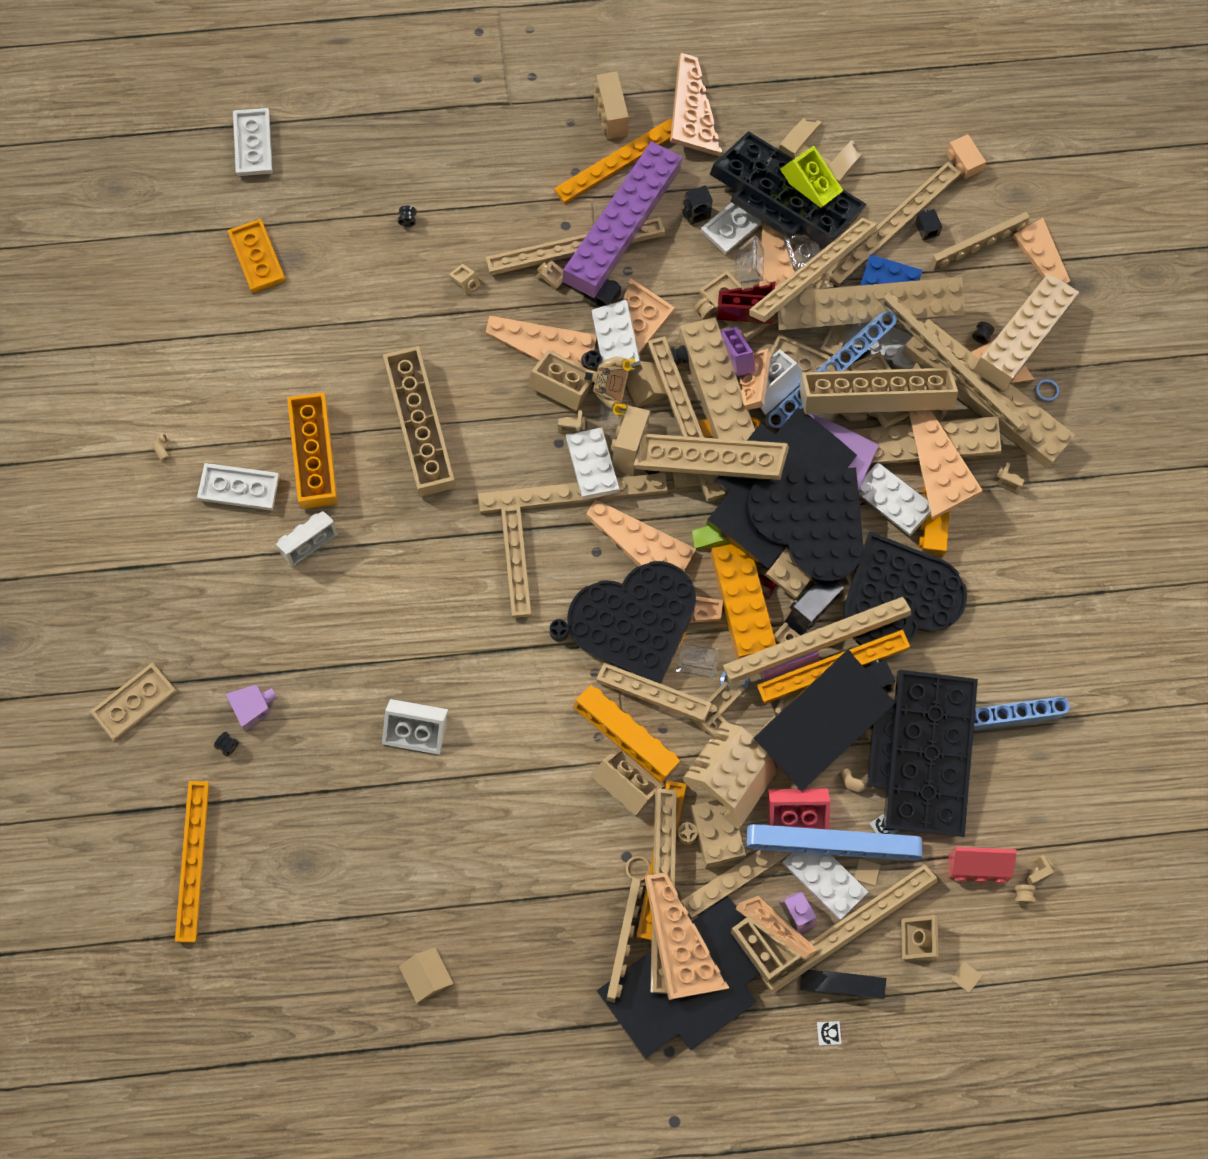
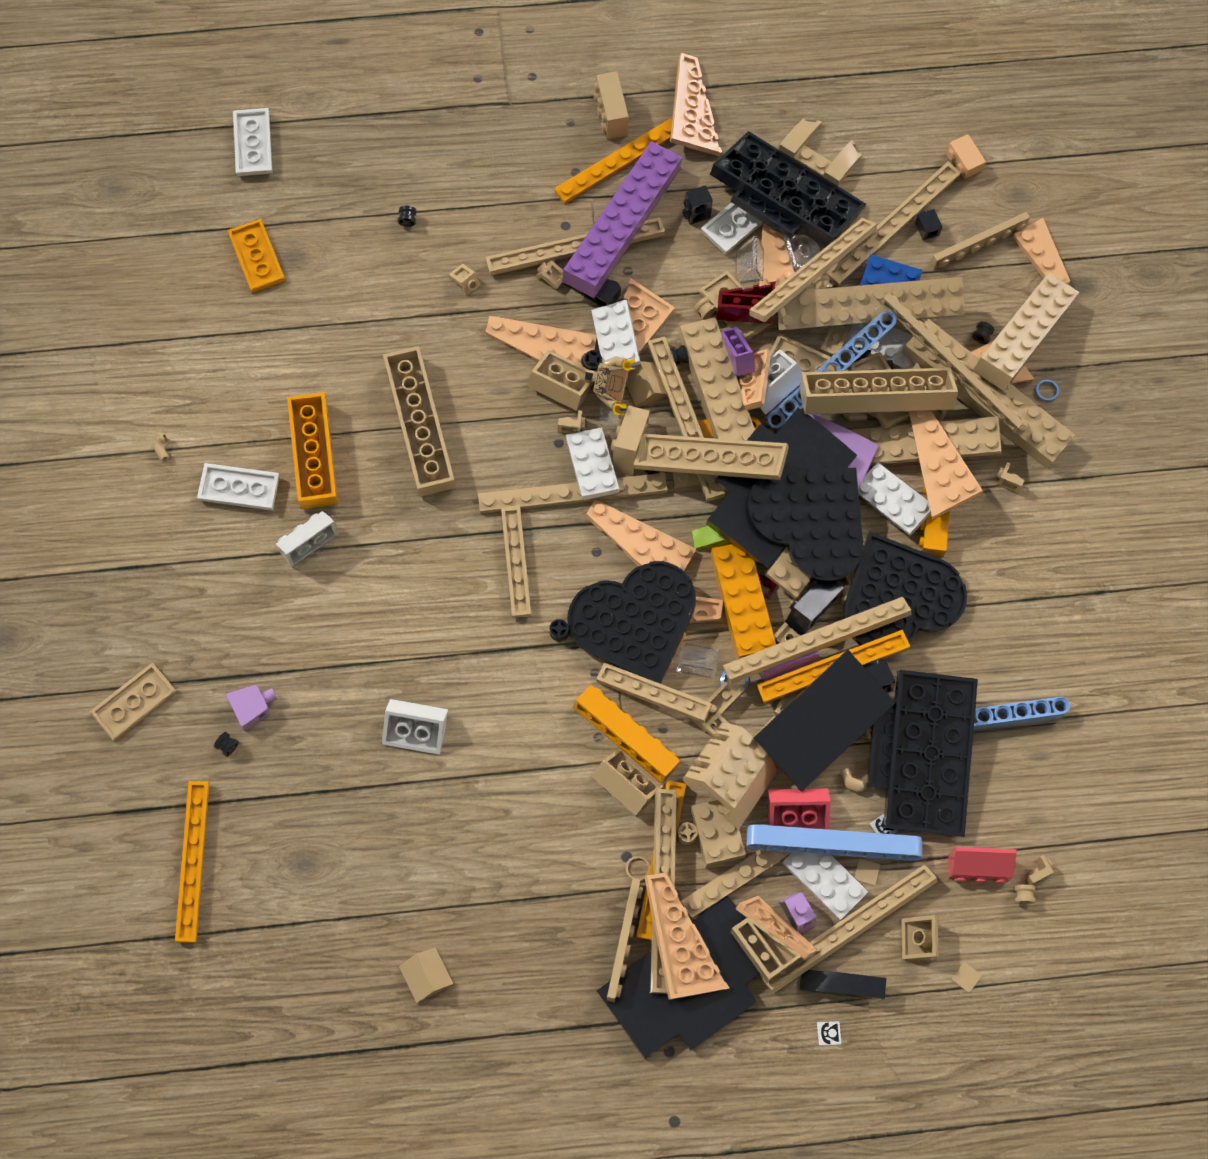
(812, 177): neon yellow slope -> none

